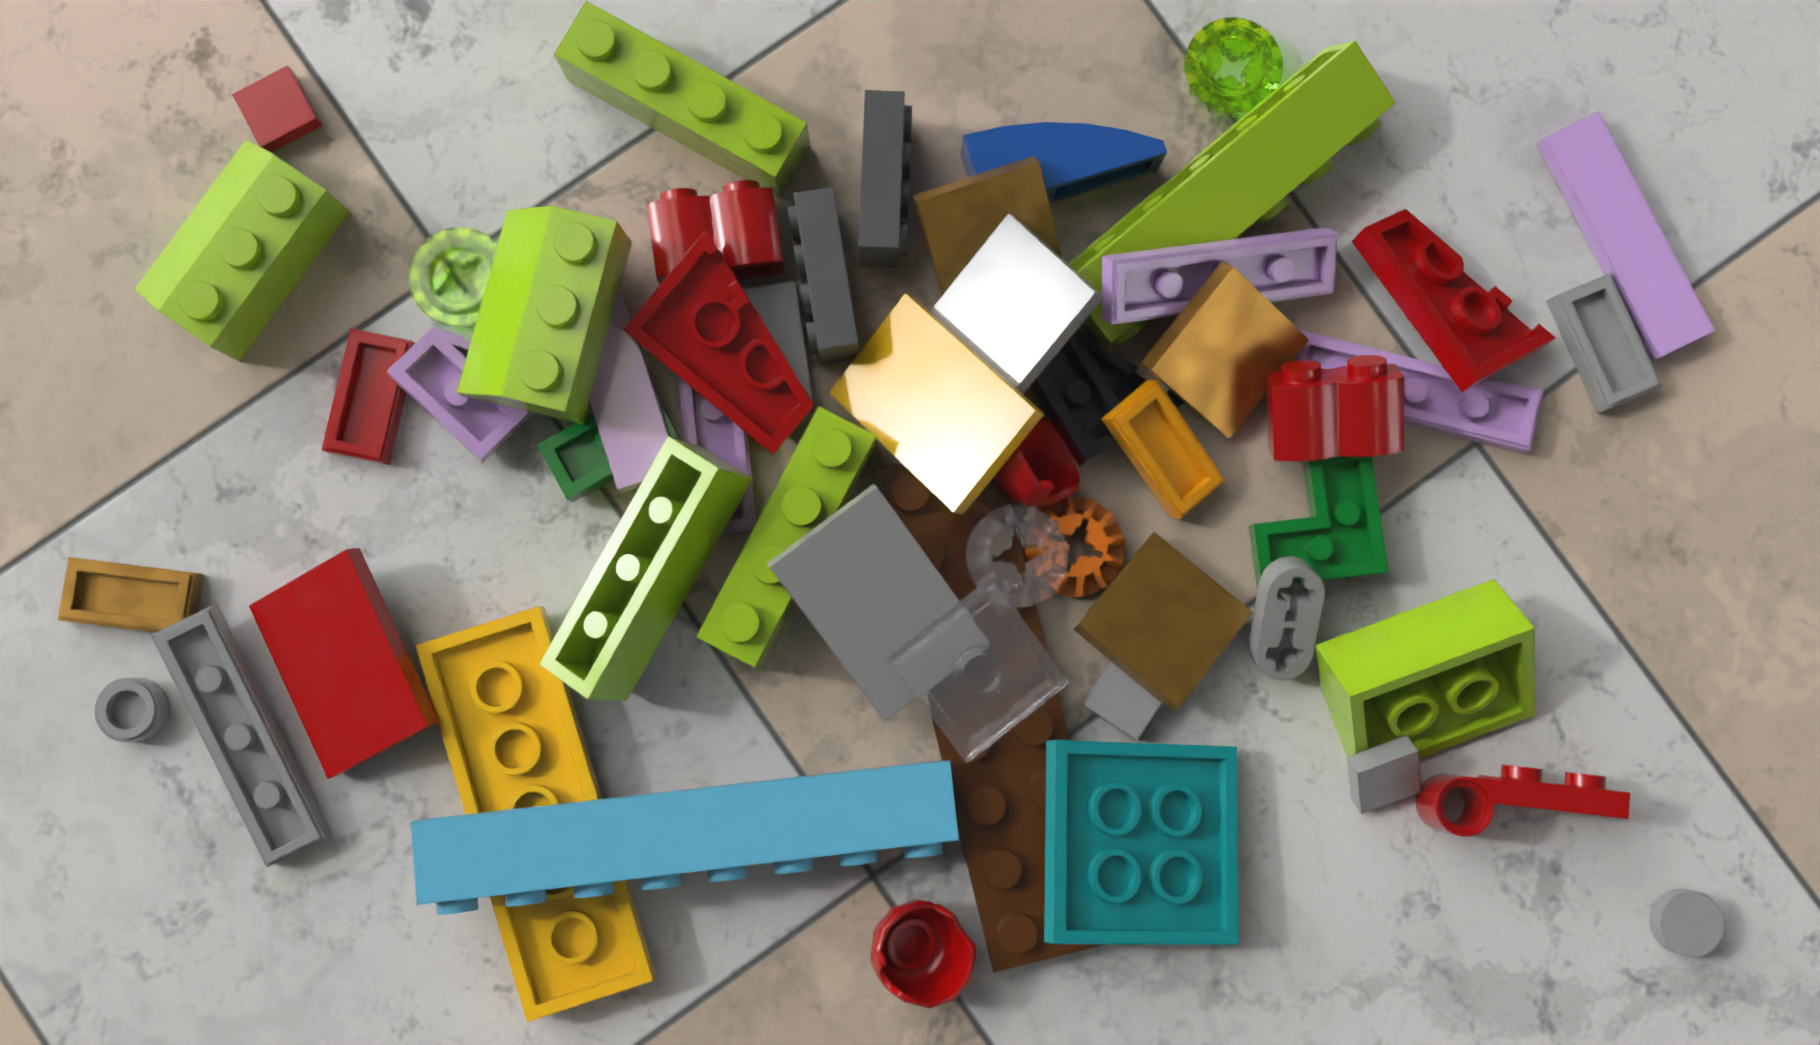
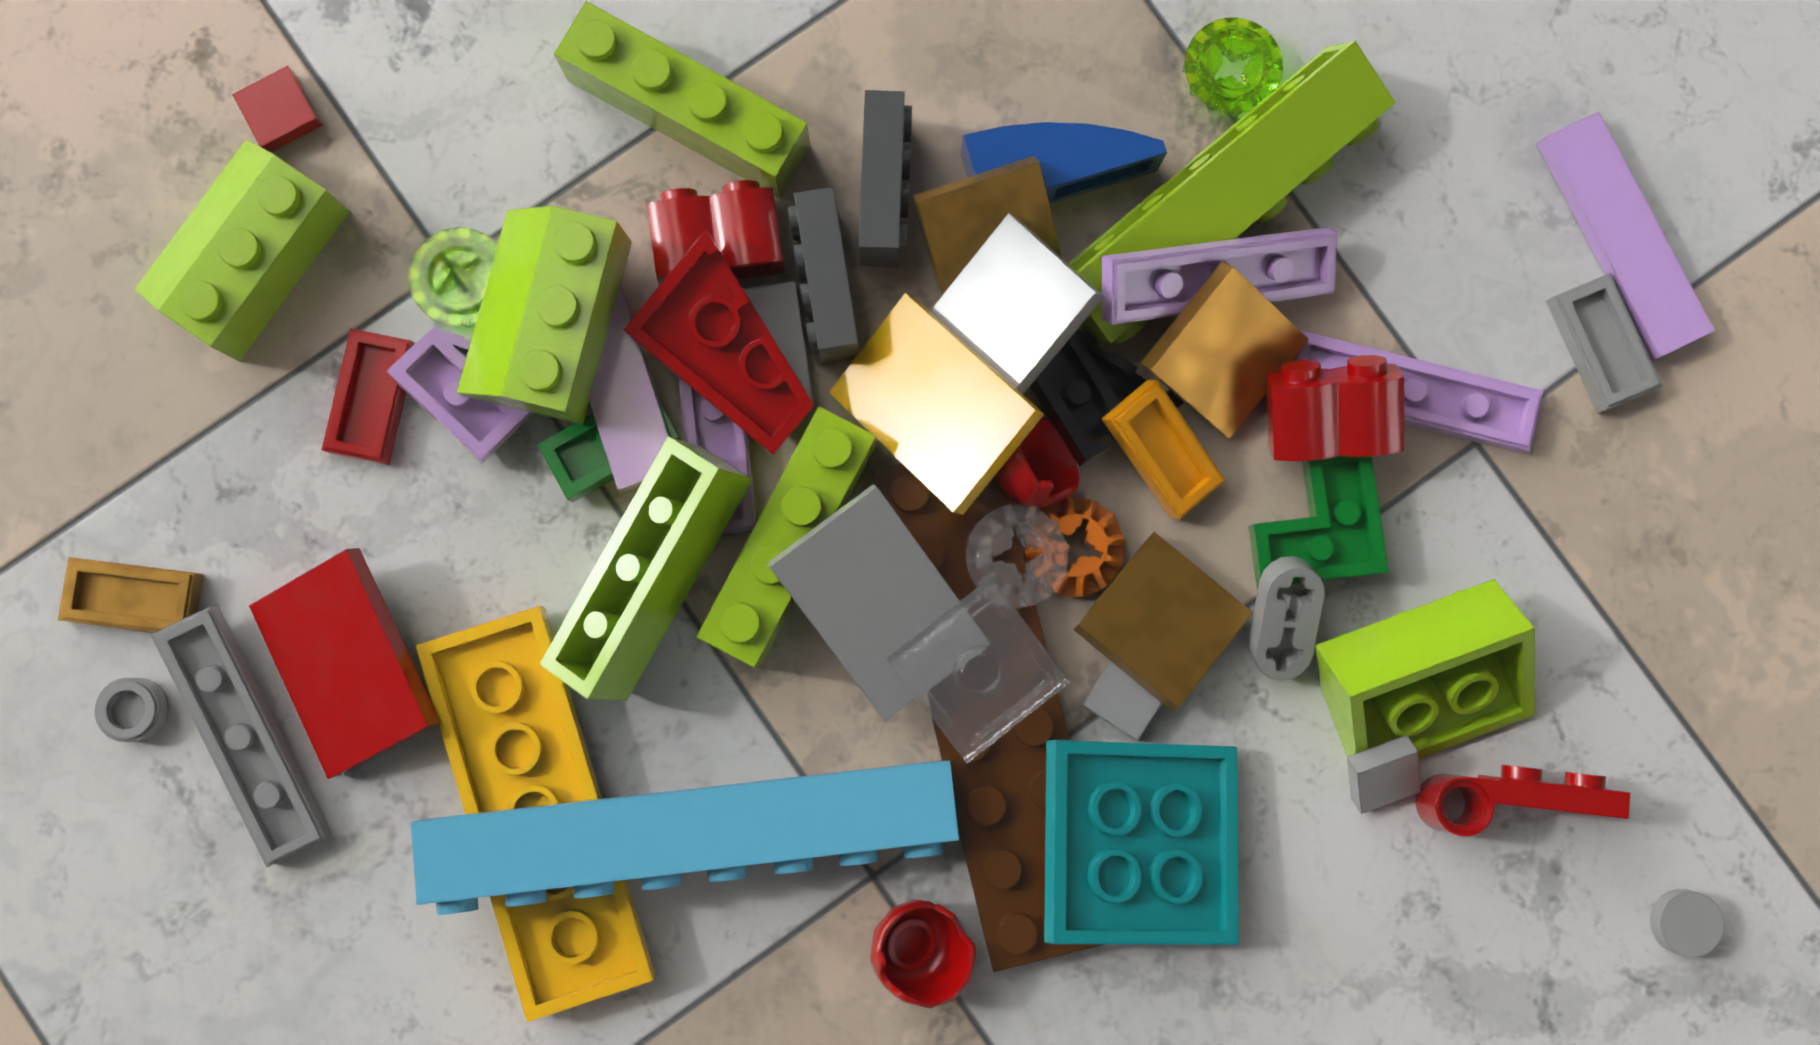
(1452, 313): red wing -> none

